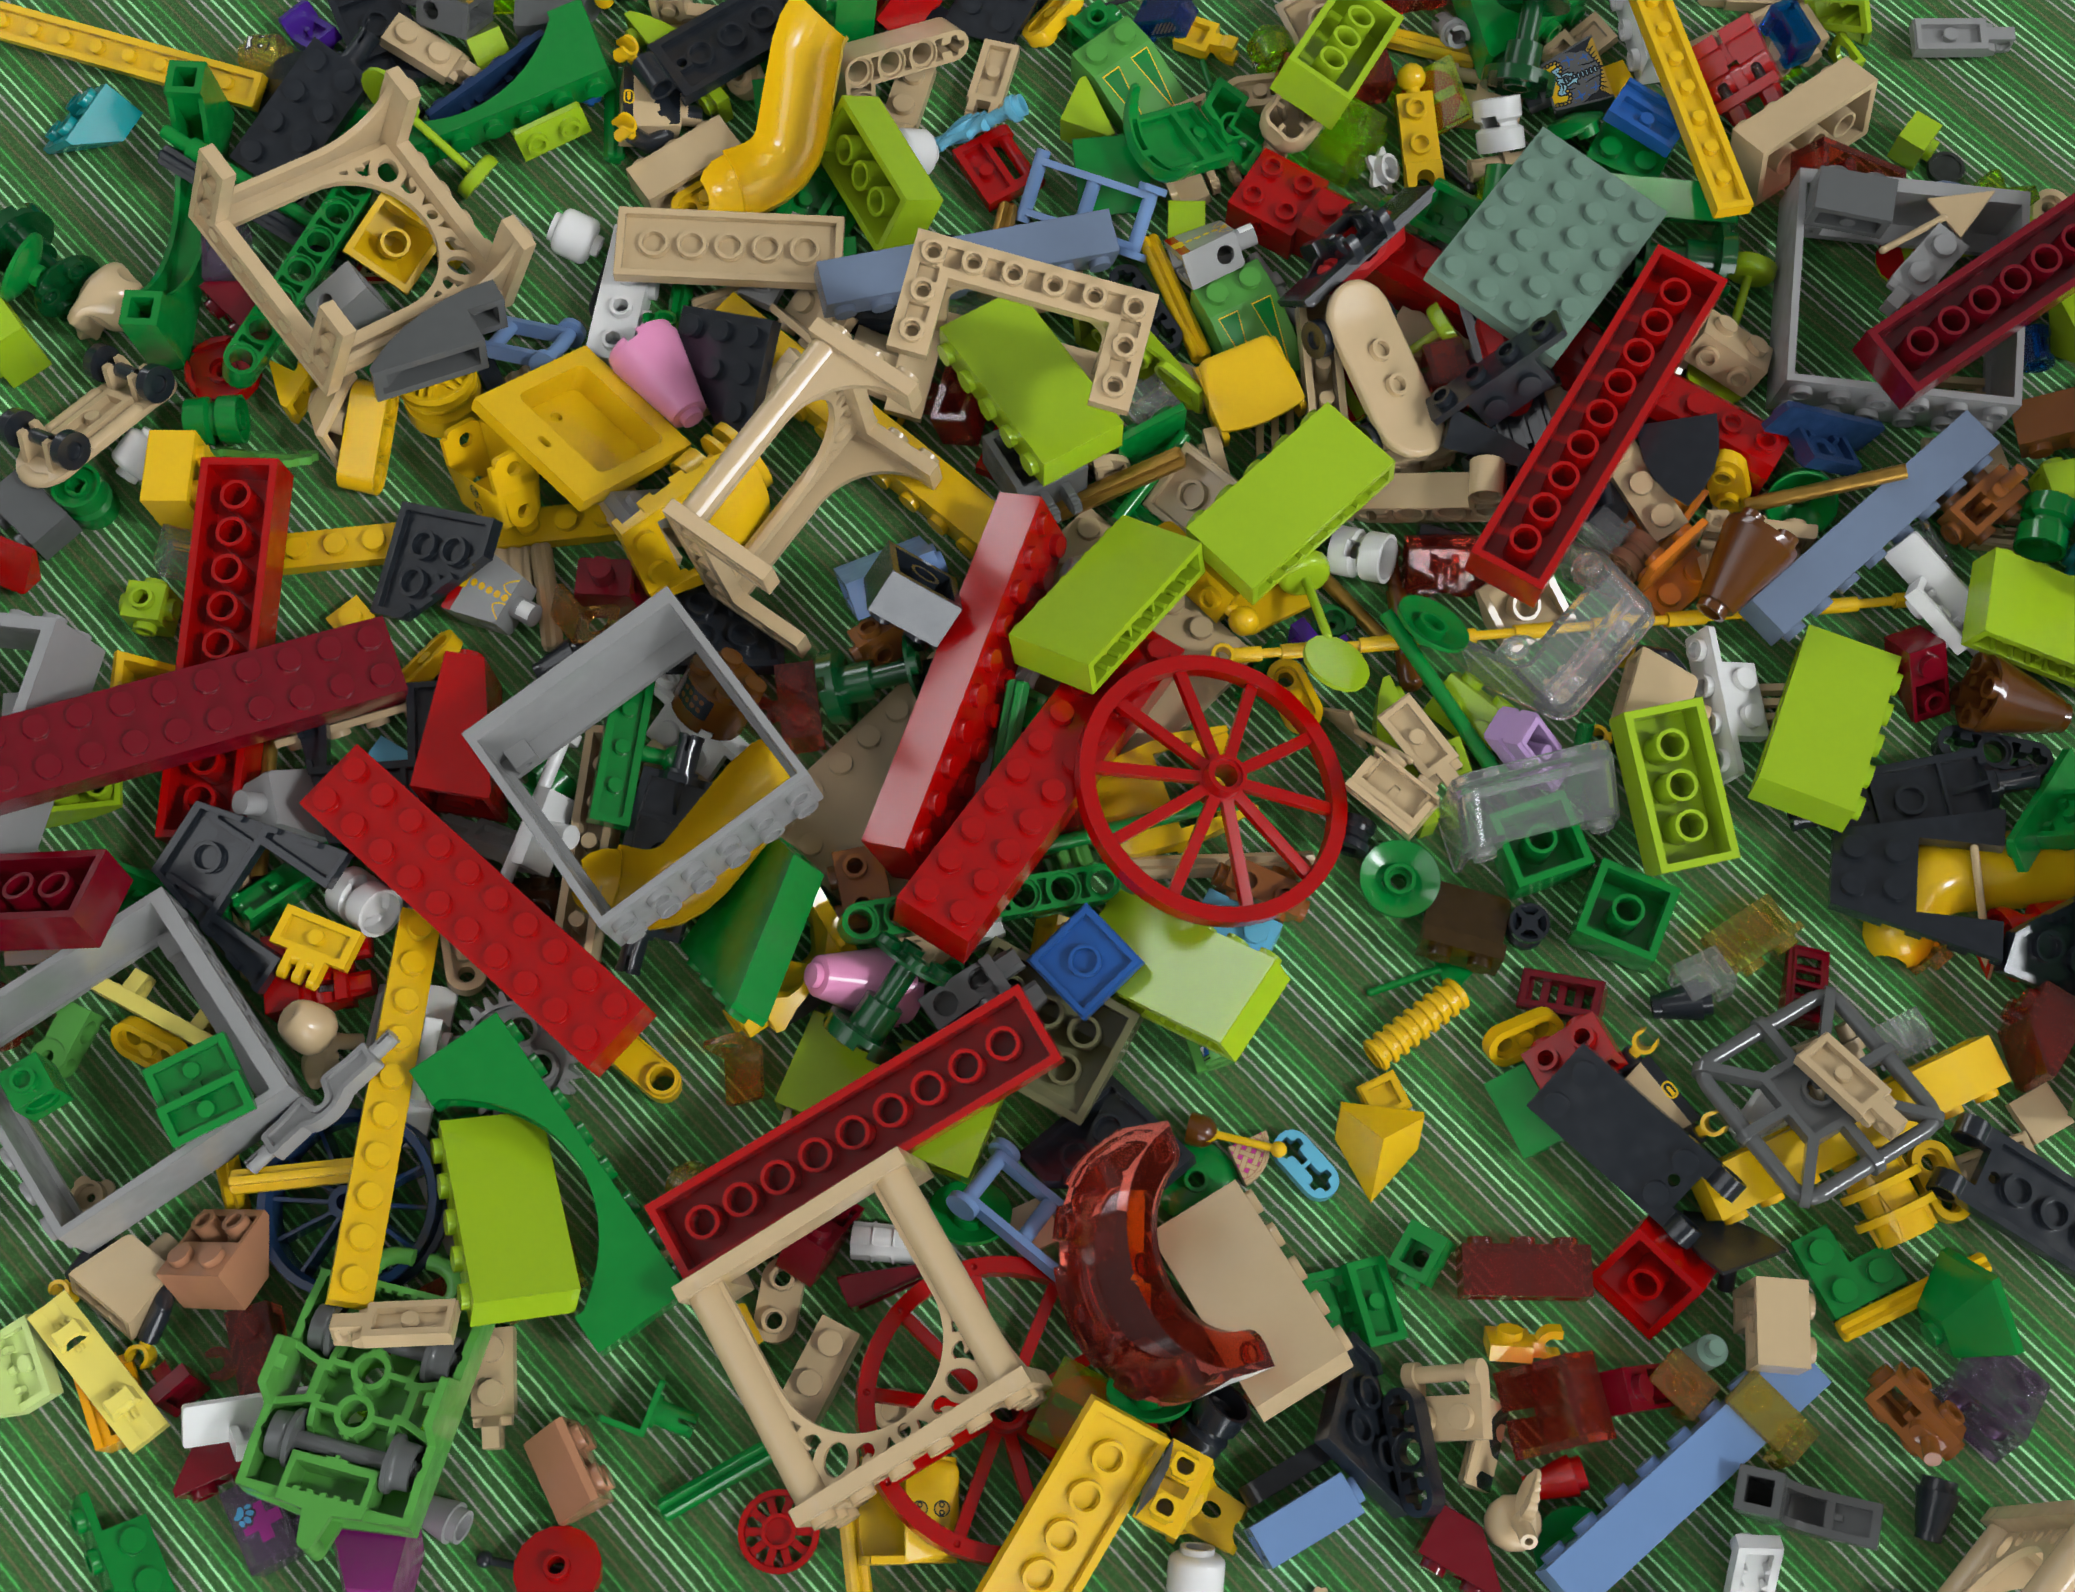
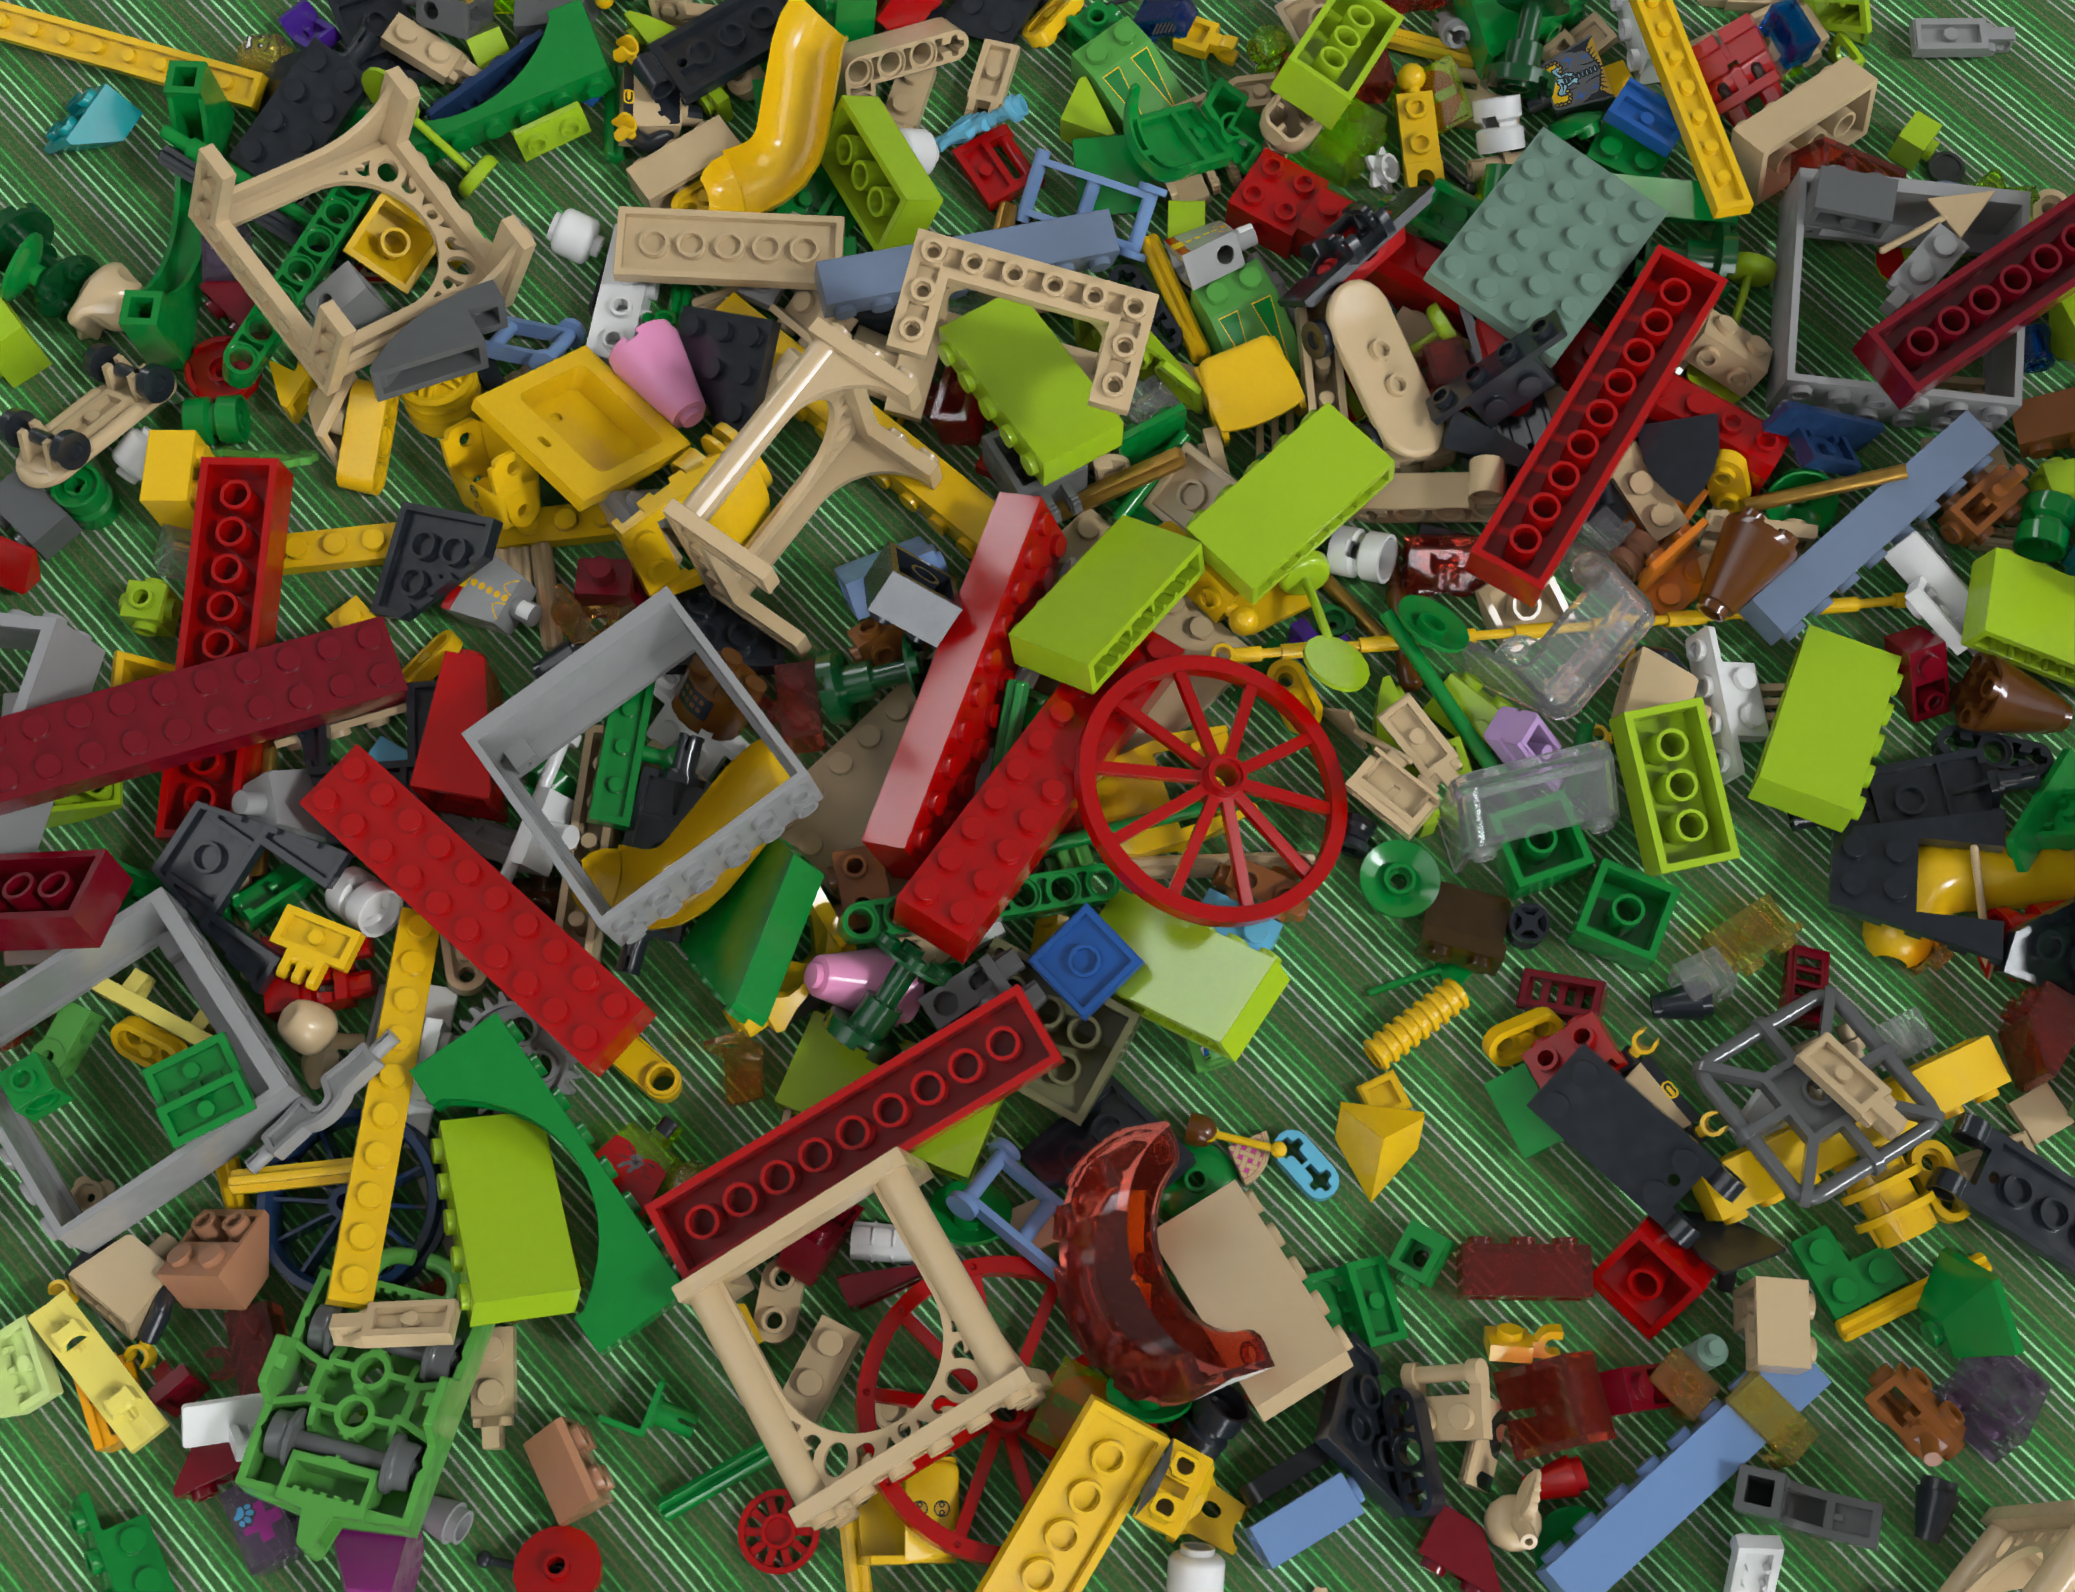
(643, 1160): none -> torso

